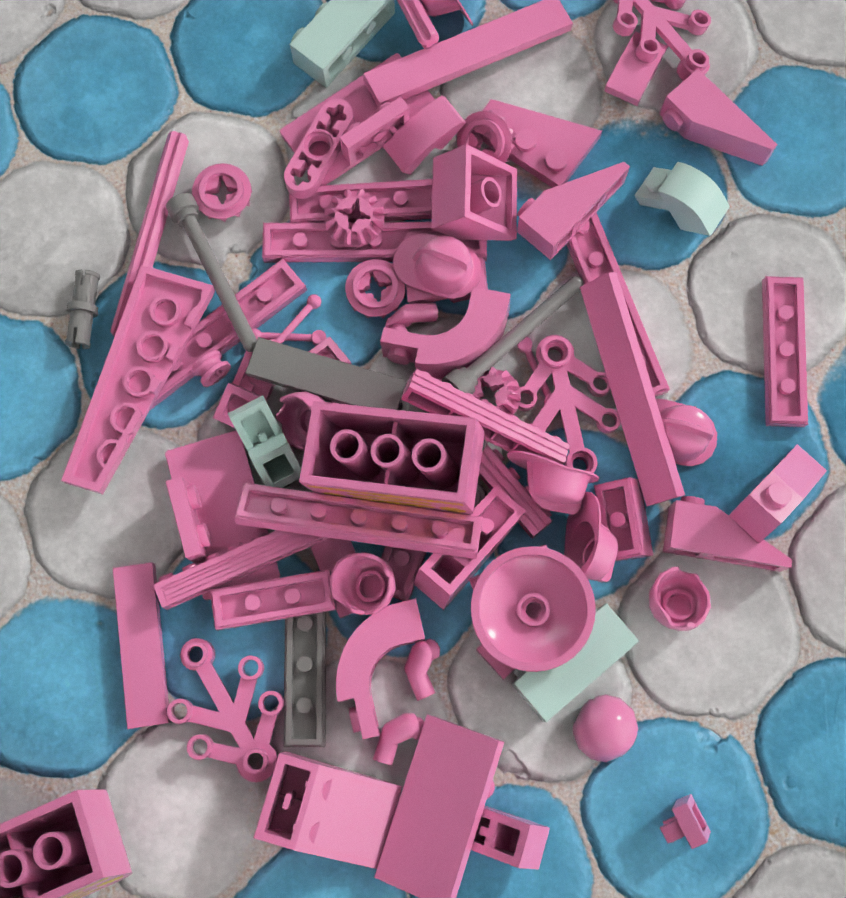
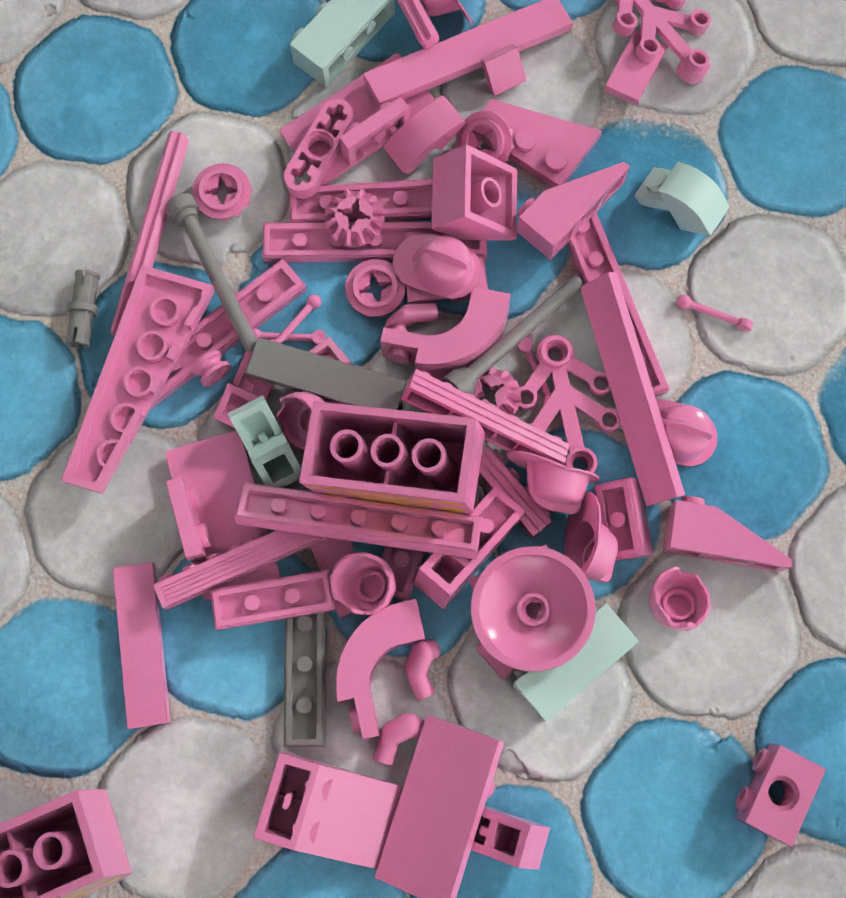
(231, 715): bright pink plant -> none
(503, 69): none -> bright pink tile
(605, 728): bright pink hair -> none
(685, 302): none -> bright pink hinge
(686, 822): bright pink tile -> none
(710, 118): bright pink slope -> none
(778, 494): bright pink slope -> none
(784, 352): bright pink tile -> none
(800, 783): none -> bright pink brick

